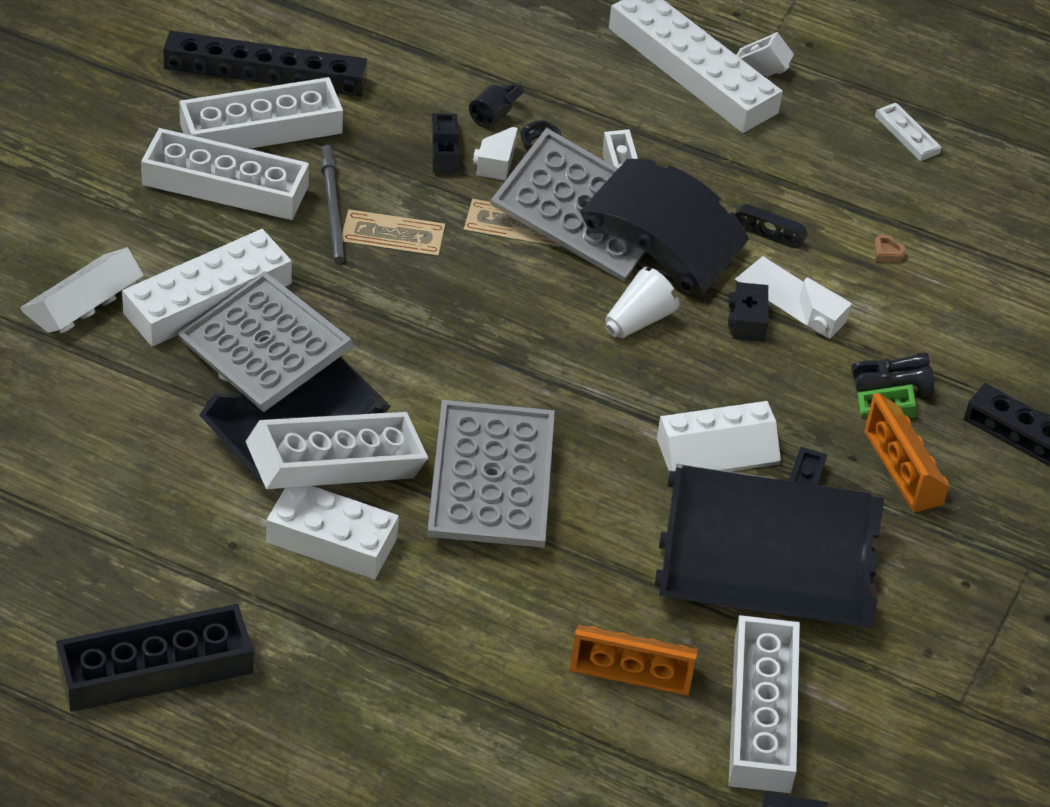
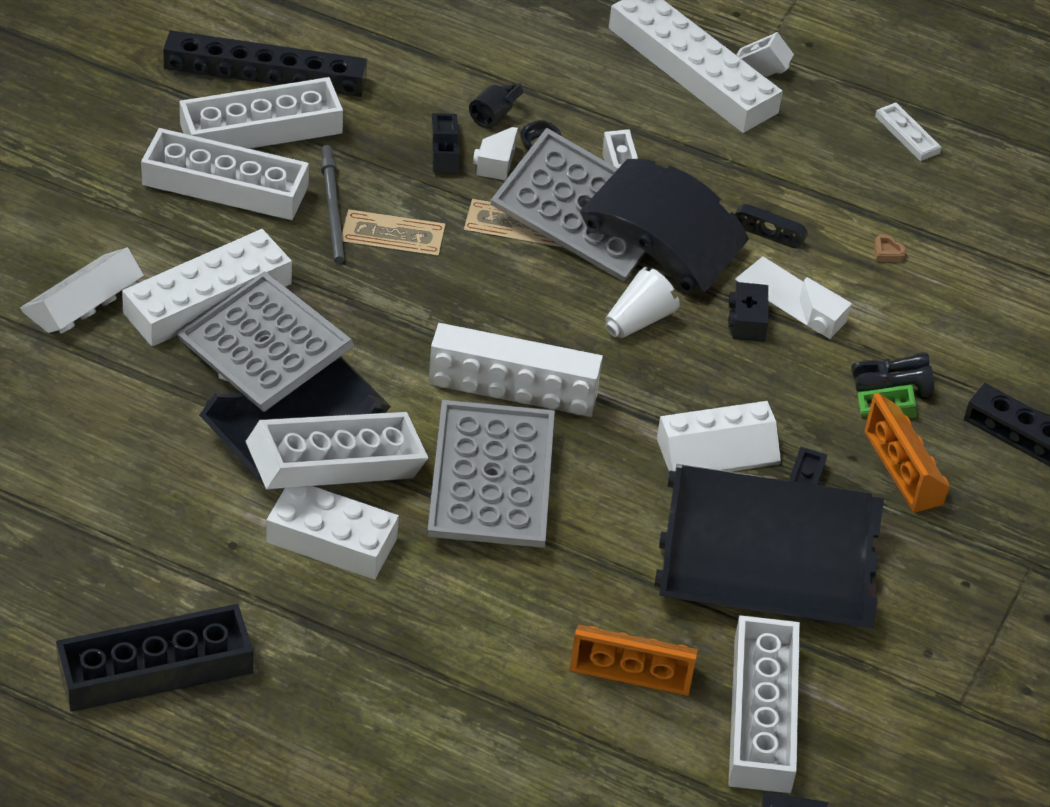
(514, 369): none -> white brick

